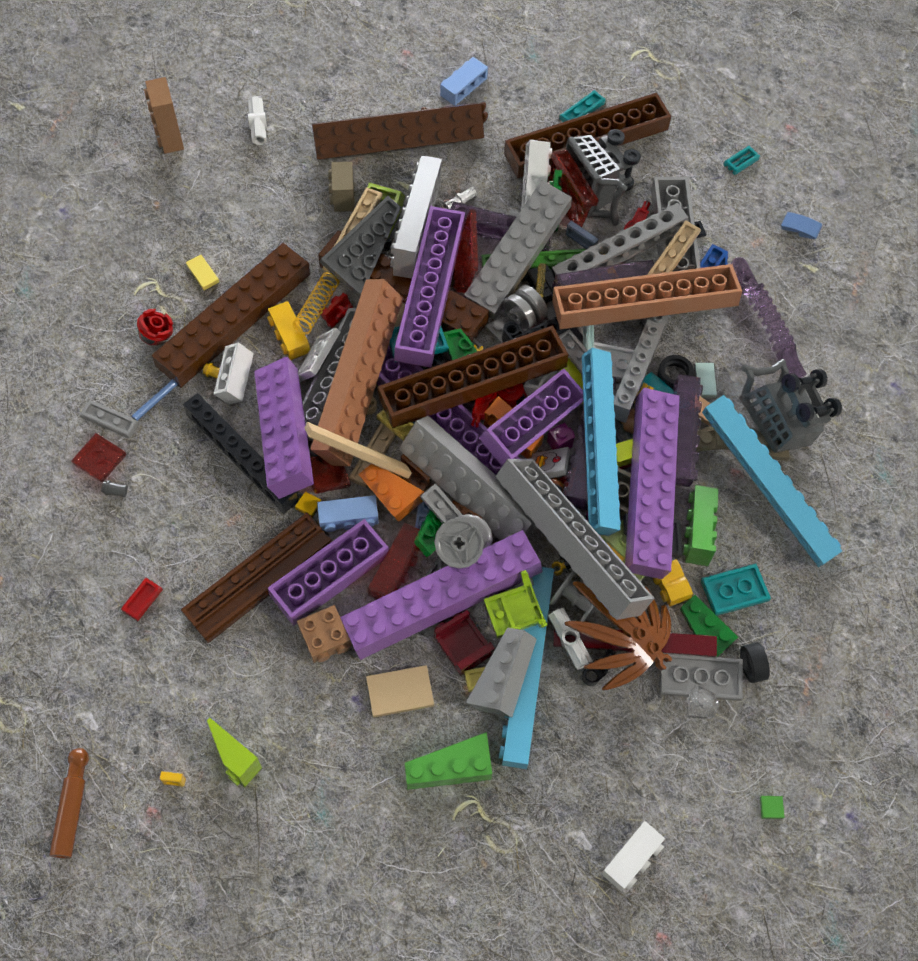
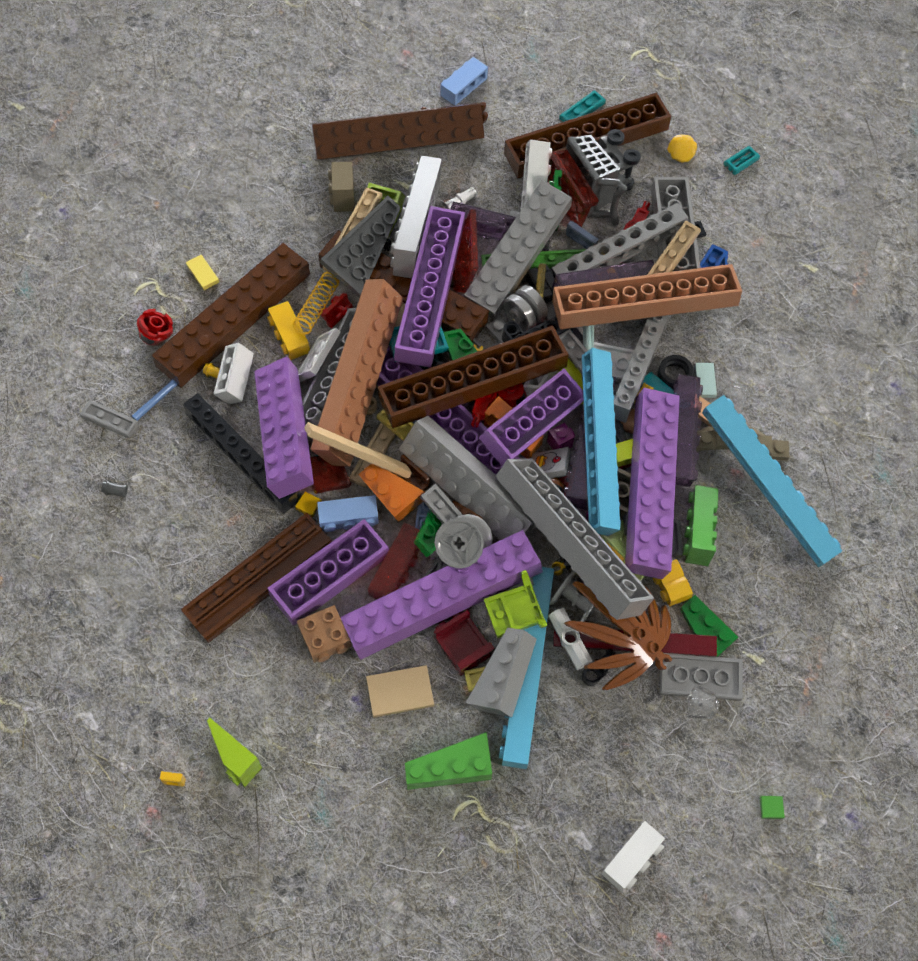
(69, 806): dark orange piece -> none
(98, 457): clear red tile -> none
(141, 599): red tile -> none
(163, 115): medium nougat brick -> none
(257, 120): white piece -> none
(682, 148): none -> yellow hair
(735, 589): teal tile -> none
(755, 662): black tyre -> none
(771, 317): clear purple piece -> none
(801, 417): dark grey piece -> none
(803, 225): medium blue slope -> none

